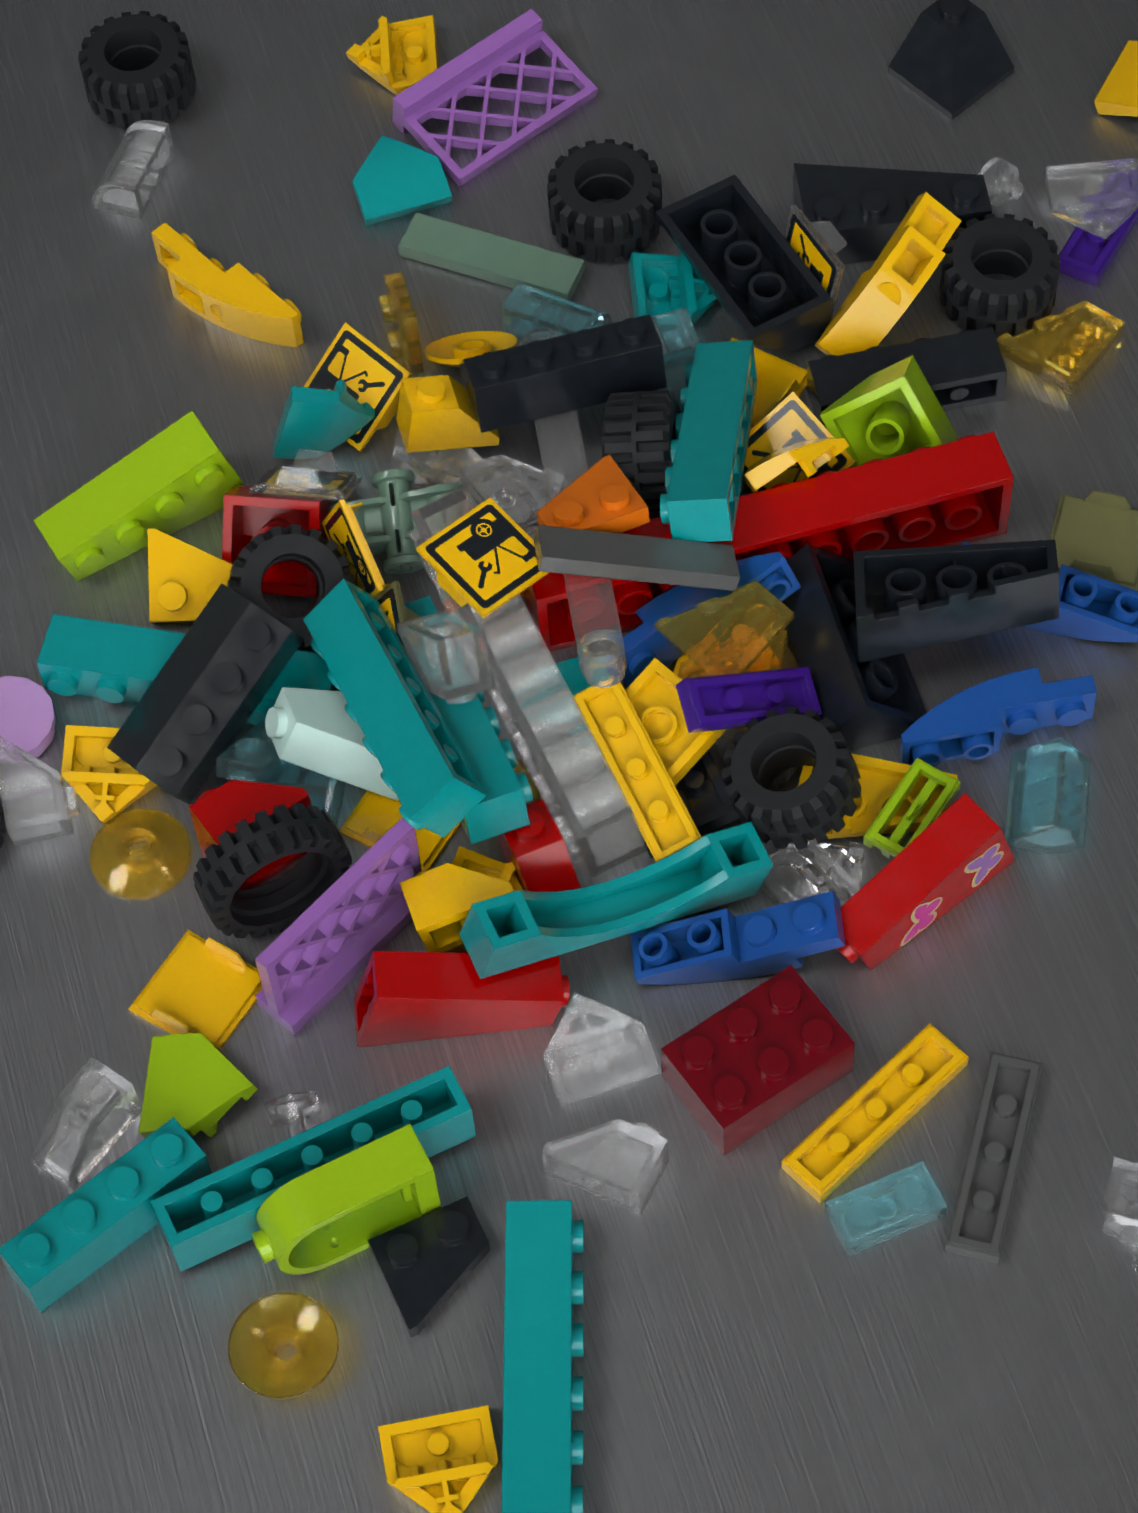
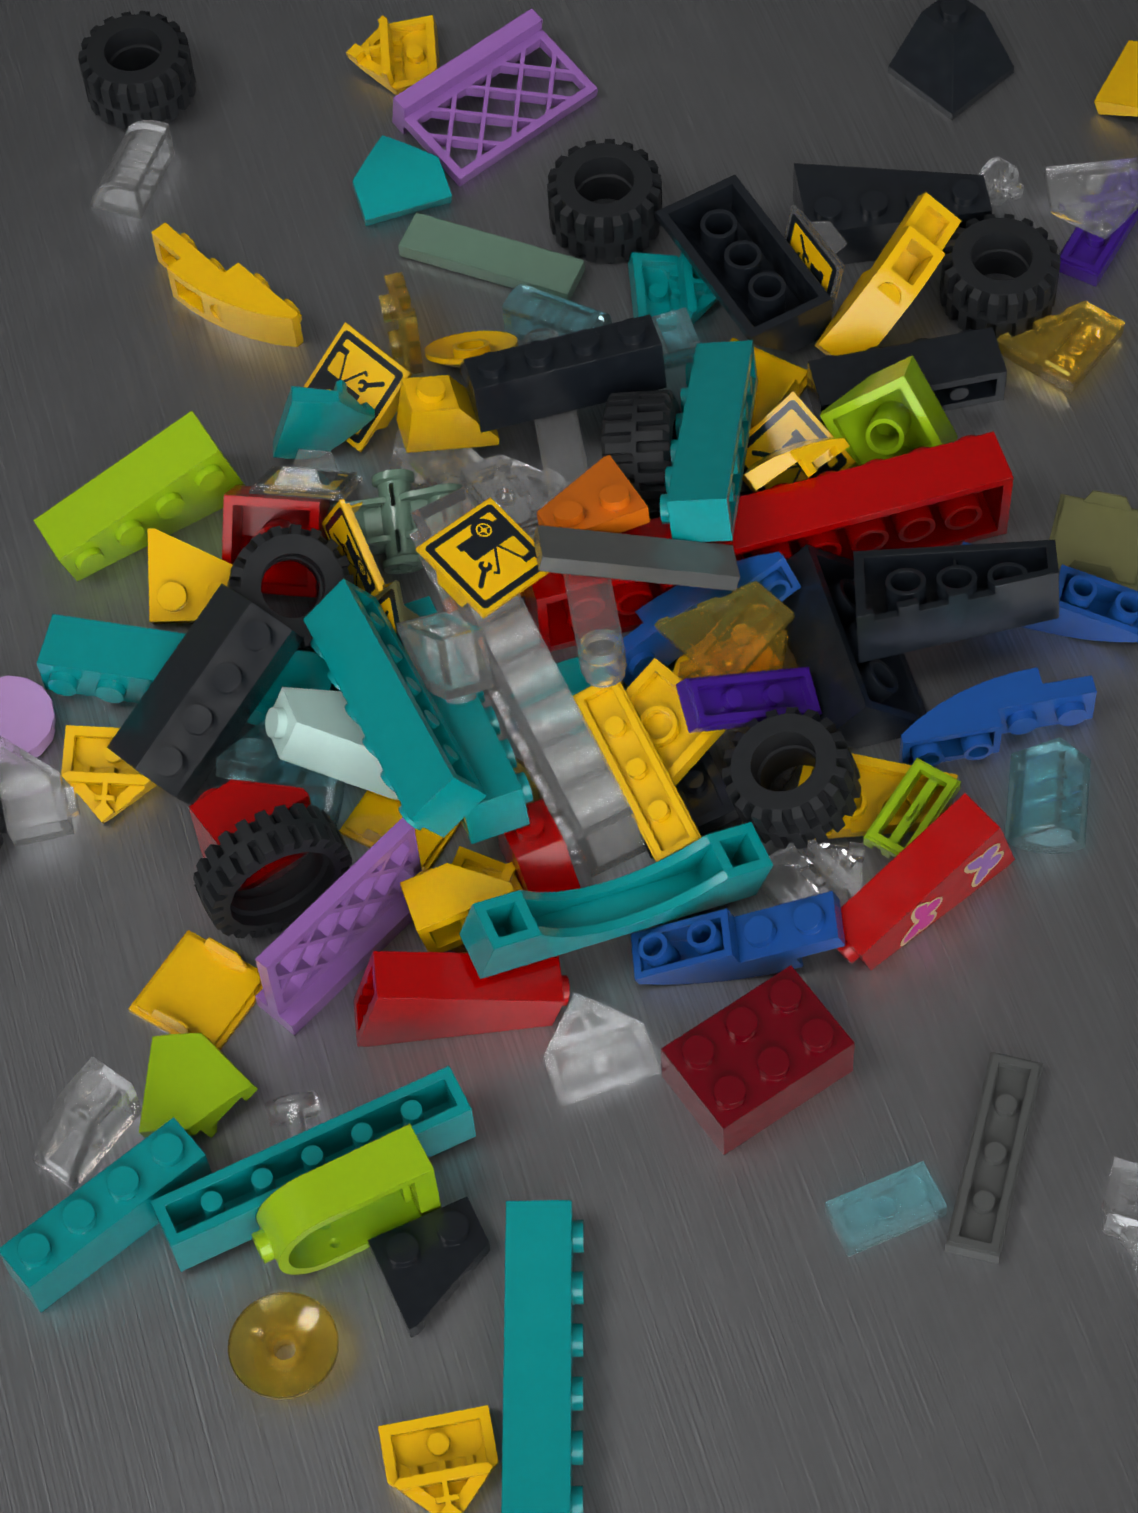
(144, 871): clear yellow dish -> none
(611, 1162): clear slope -> none
(874, 1113): yellow tile -> none

